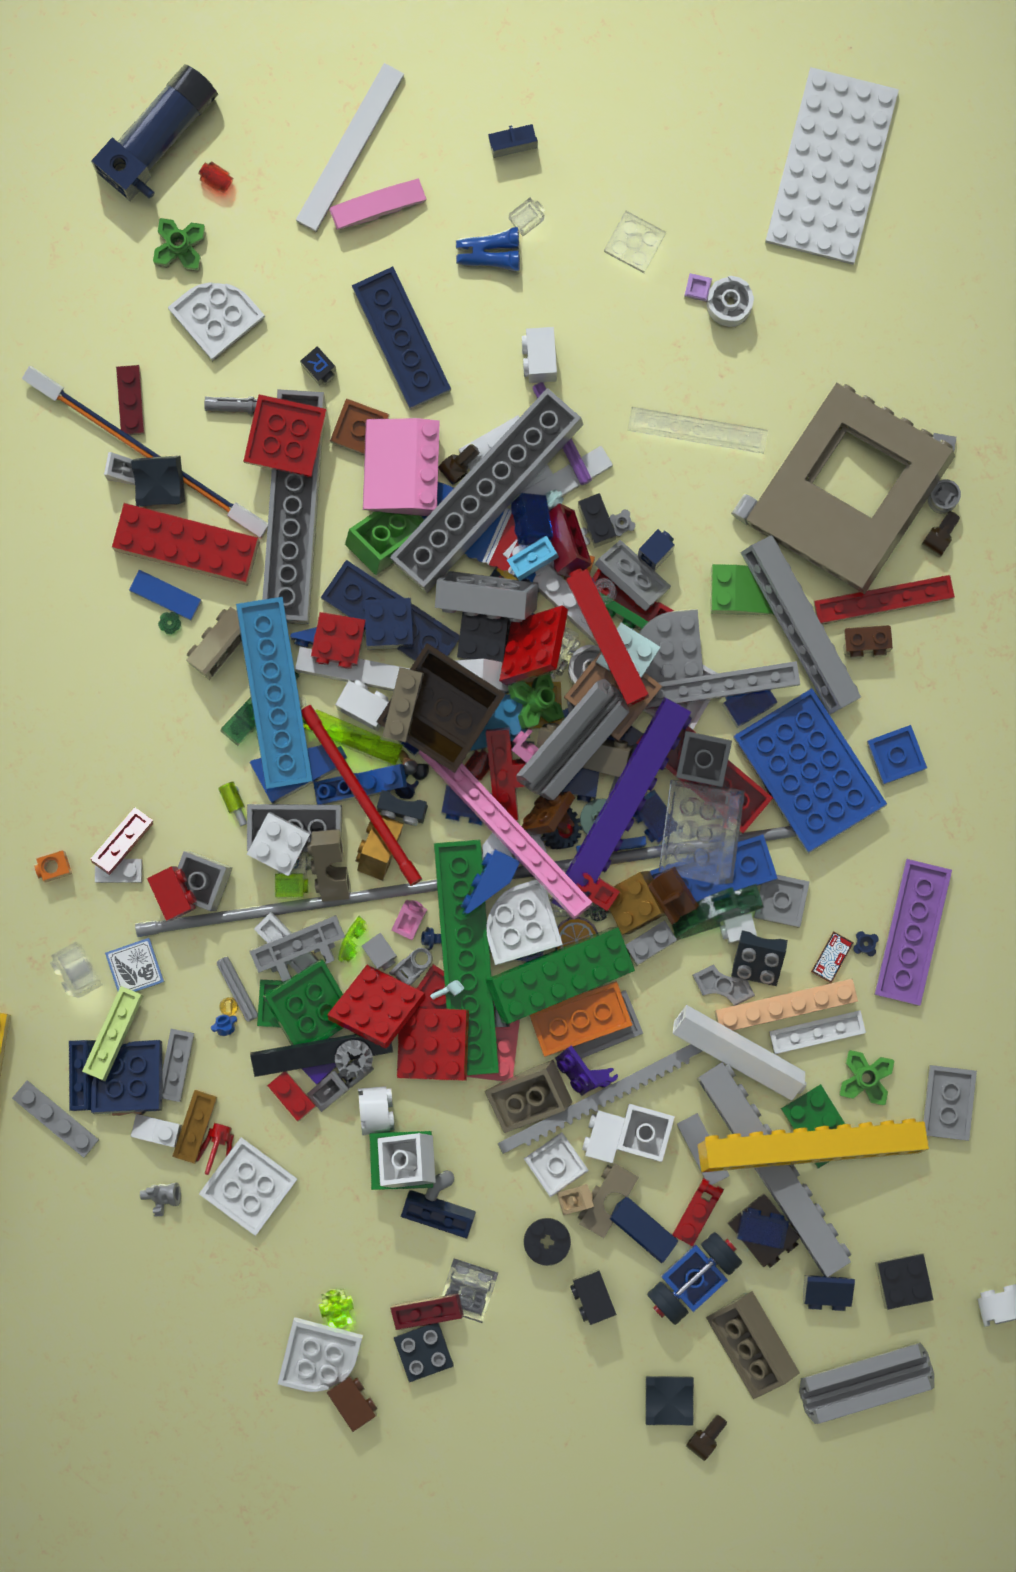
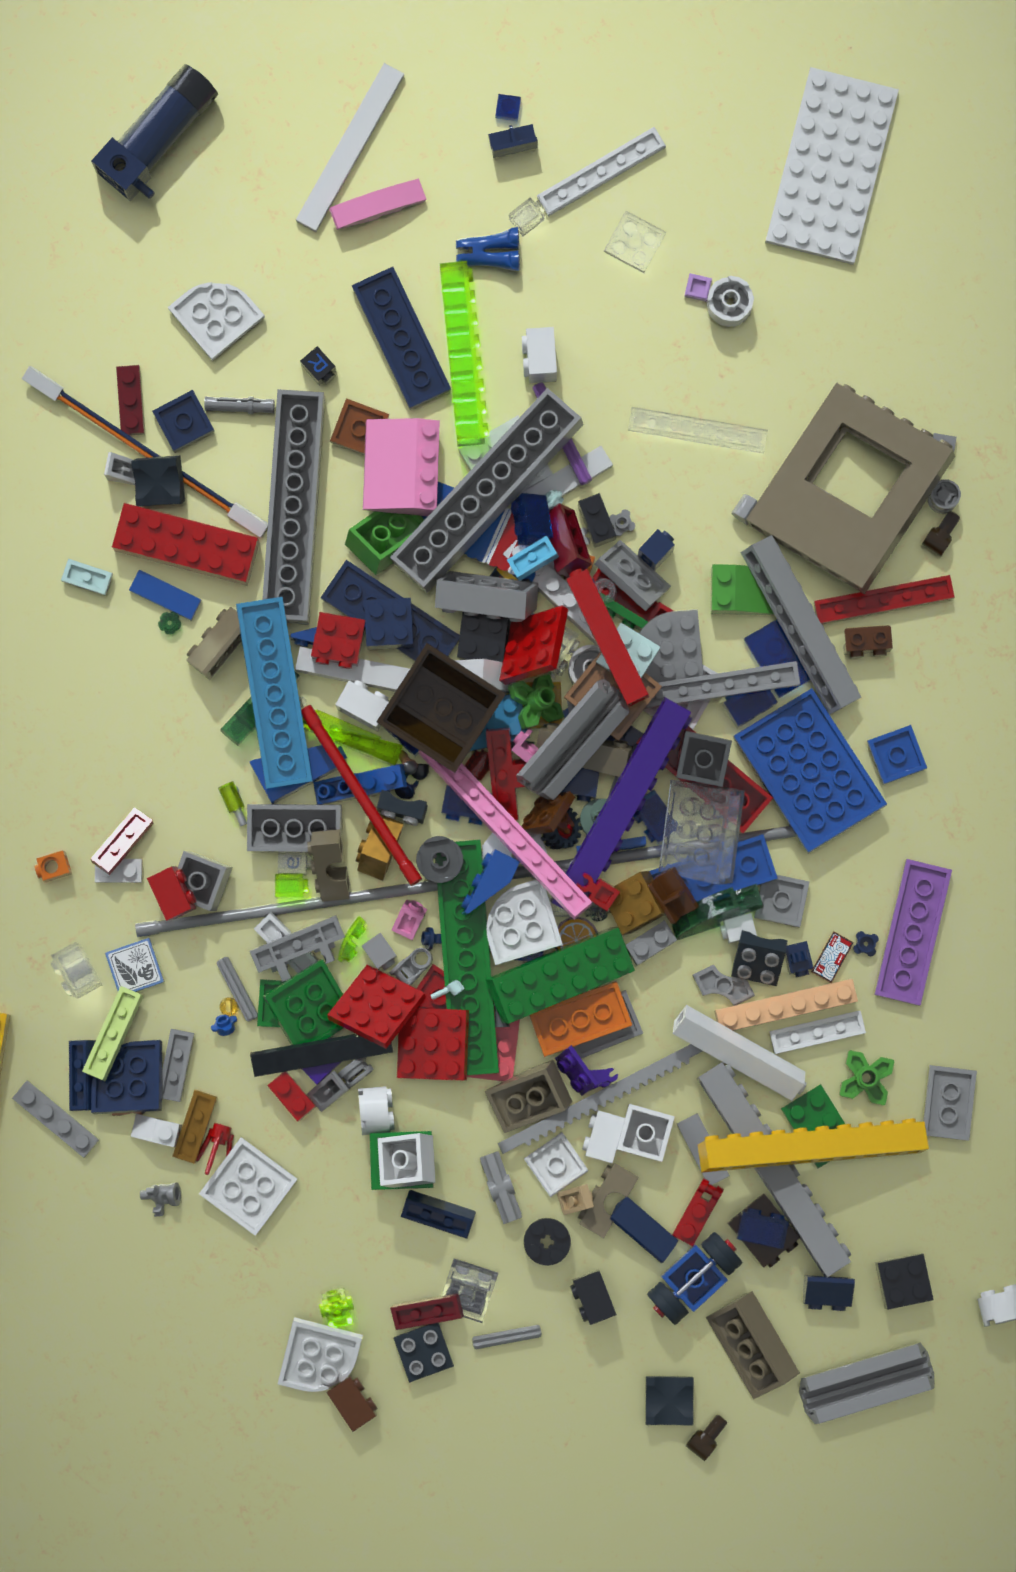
(86, 577): none -> light aqua plate
(172, 235): bright green plant -> none
(183, 421): none -> dark blue plate
(215, 177): clear red brick -> none
(279, 843): white brick -> none
(285, 435): red plate -> none
(355, 1048): light grey gear -> none
(403, 704): dark tan arch -> none
(433, 871): none -> dark grey plate
(443, 1181): light grey arm -> none
(456, 466): dark brown axle -> none
(462, 353): none -> clear neon green brick
(500, 1187): none -> light grey piece
(507, 1336): none -> light grey axle
(508, 107): none -> clear blue plate
(601, 171): none -> white tile
(772, 647): none -> clear blue tile
(798, 959): none -> dark blue brick

